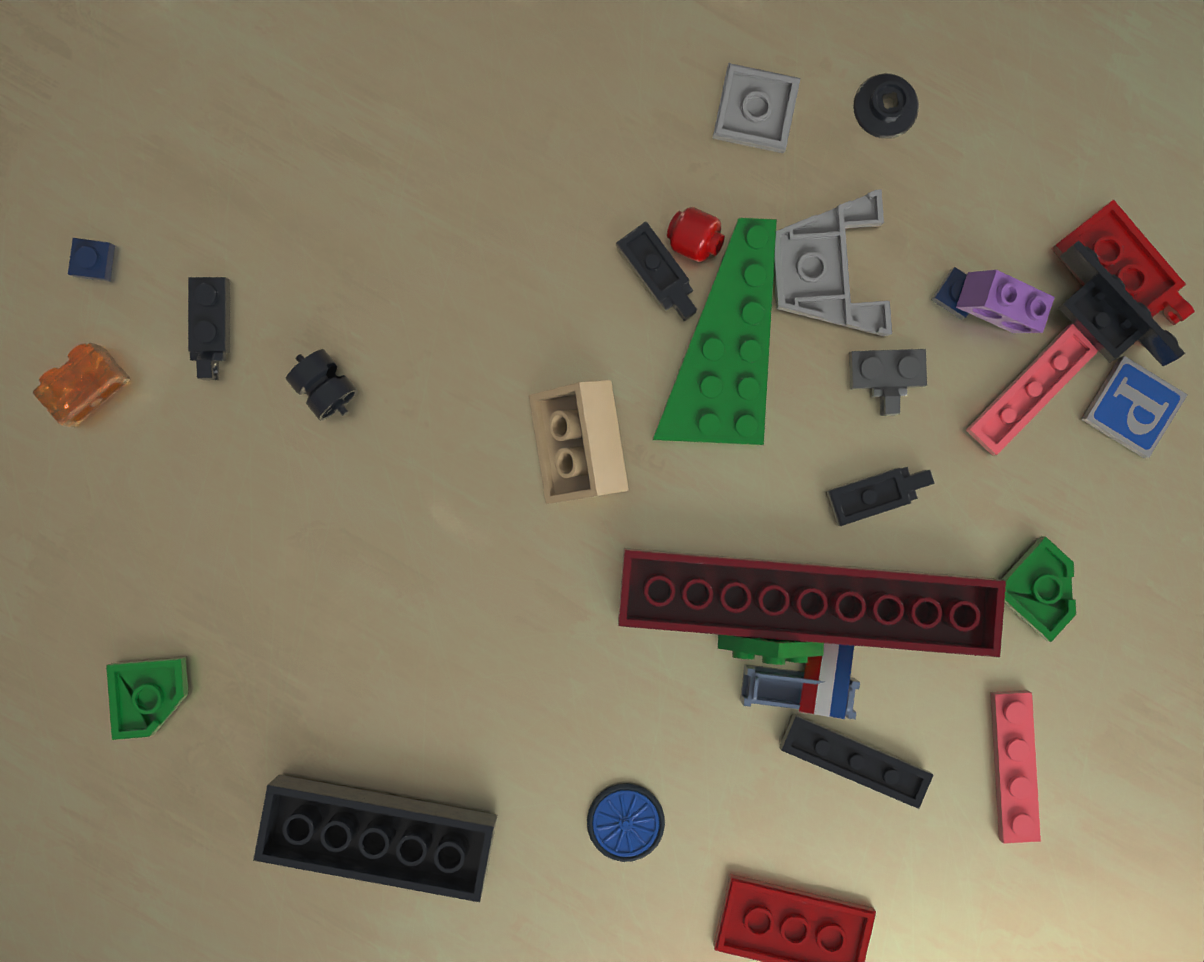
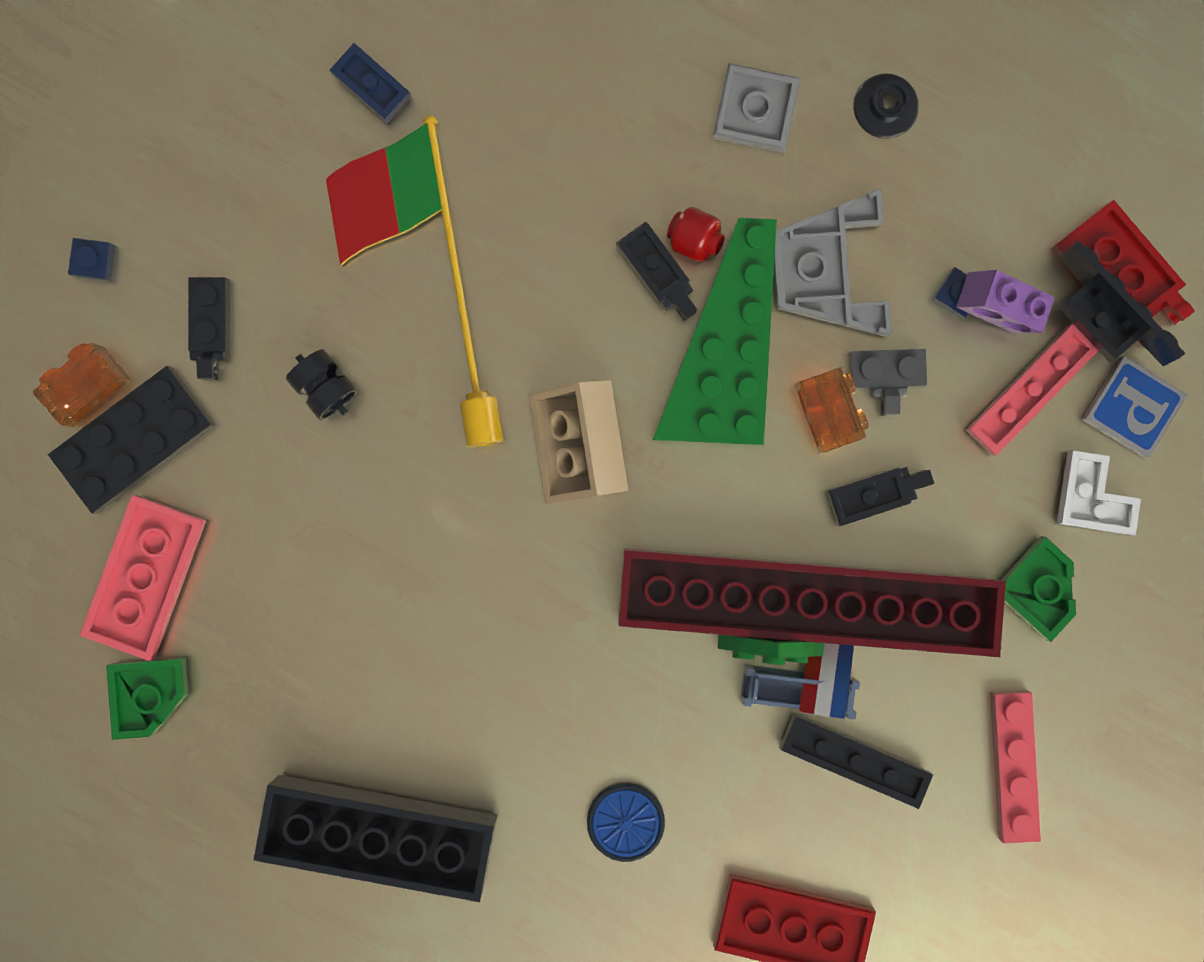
(131, 440): none -> black plate
(143, 577): none -> coral plate
(370, 83): none -> dark blue plate
(390, 196): none -> flag
(831, 410): none -> clear orange brick
(1085, 501): none -> white plate

